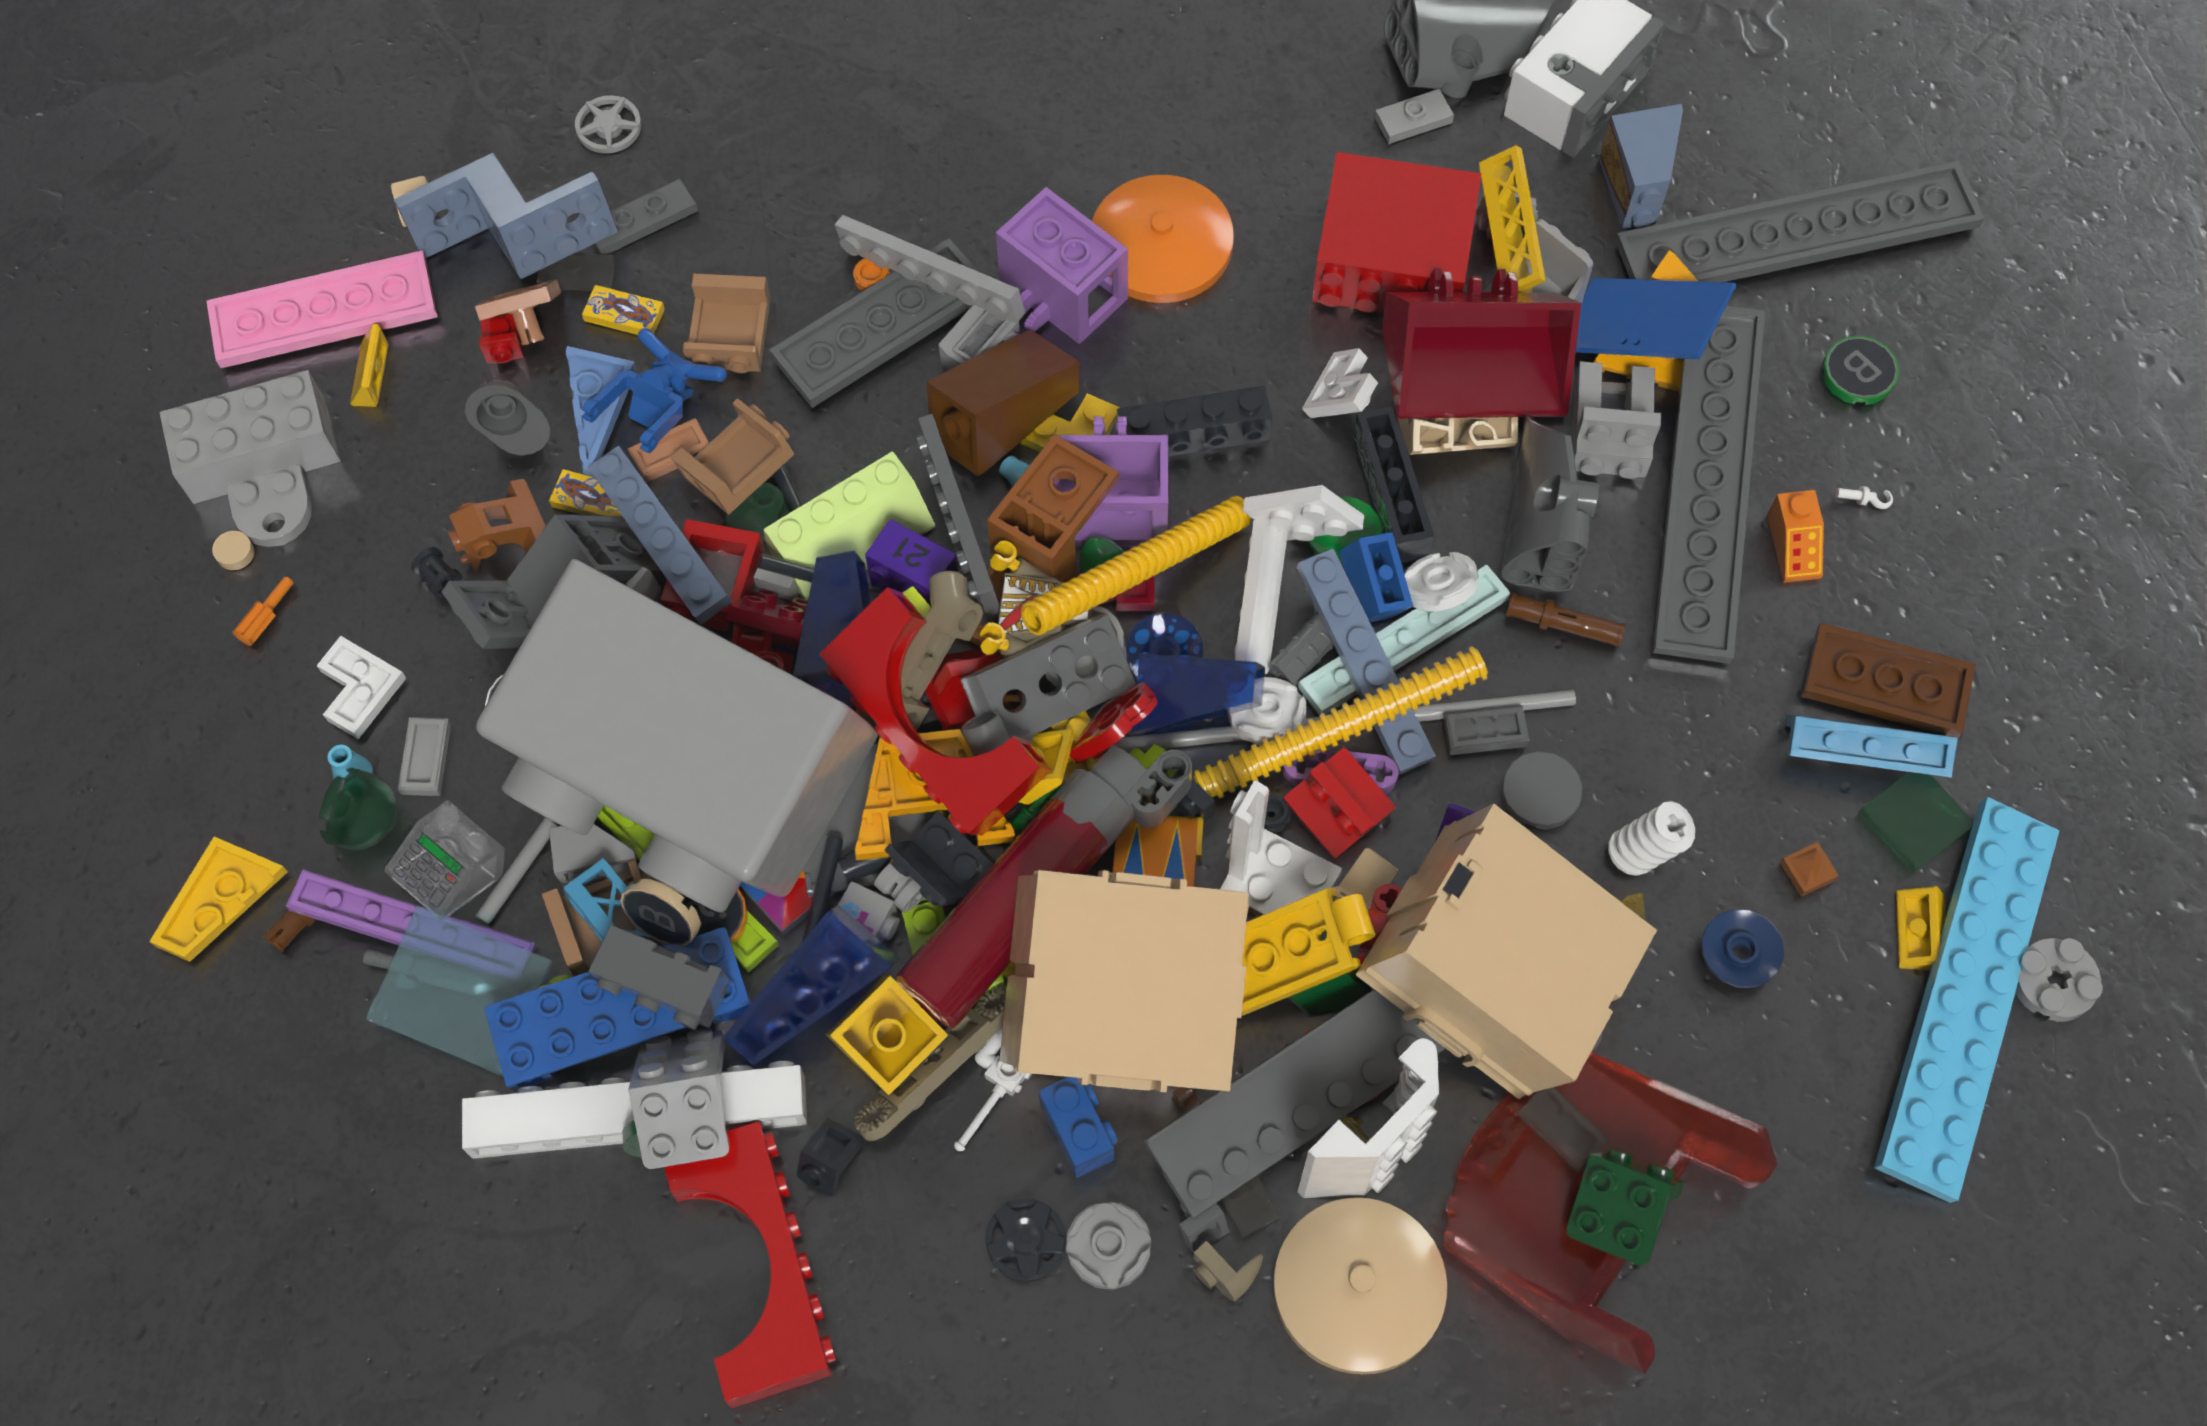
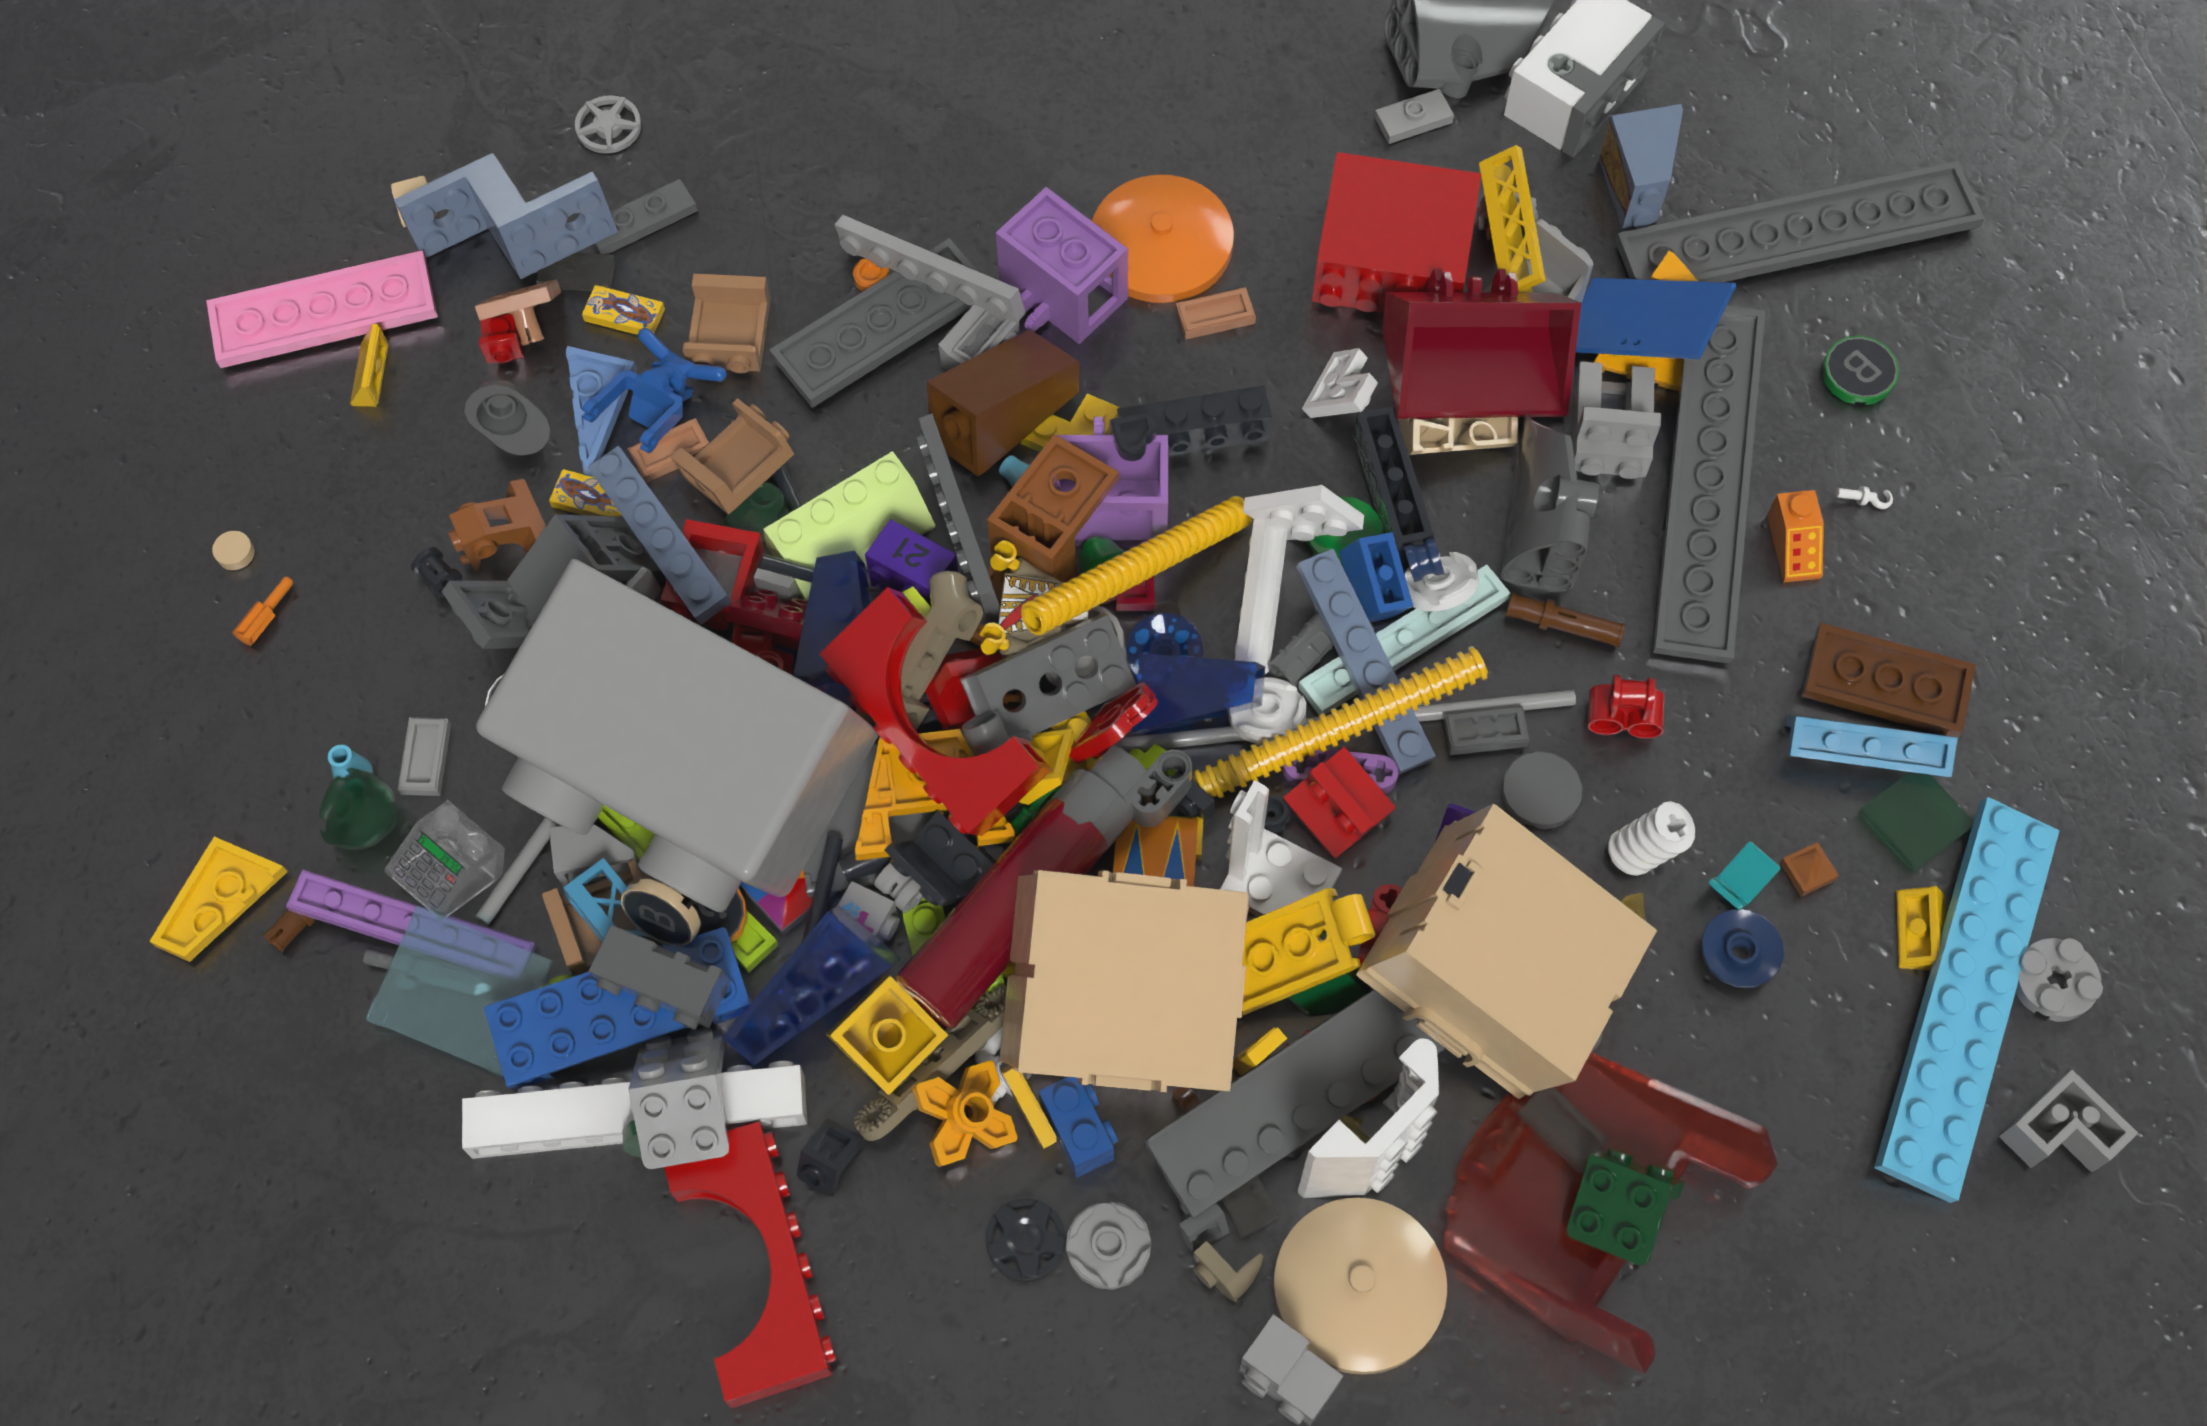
(255, 452): light grey brick -> none
(367, 685): white plate -> none
(948, 1104): none -> light orange plant
(1029, 1106): none -> yellow tile
(1133, 434): none -> black tile
(1215, 313): none -> nougat tile
(1258, 1050): none -> yellow tile
(1288, 1372): none -> light grey brick
(1366, 876): tan bracket -> none
(1423, 559): none -> dark blue wheel
(1626, 706): none -> red piece
(1745, 876): none -> teal bracket
(2072, 1116): none -> light grey brick

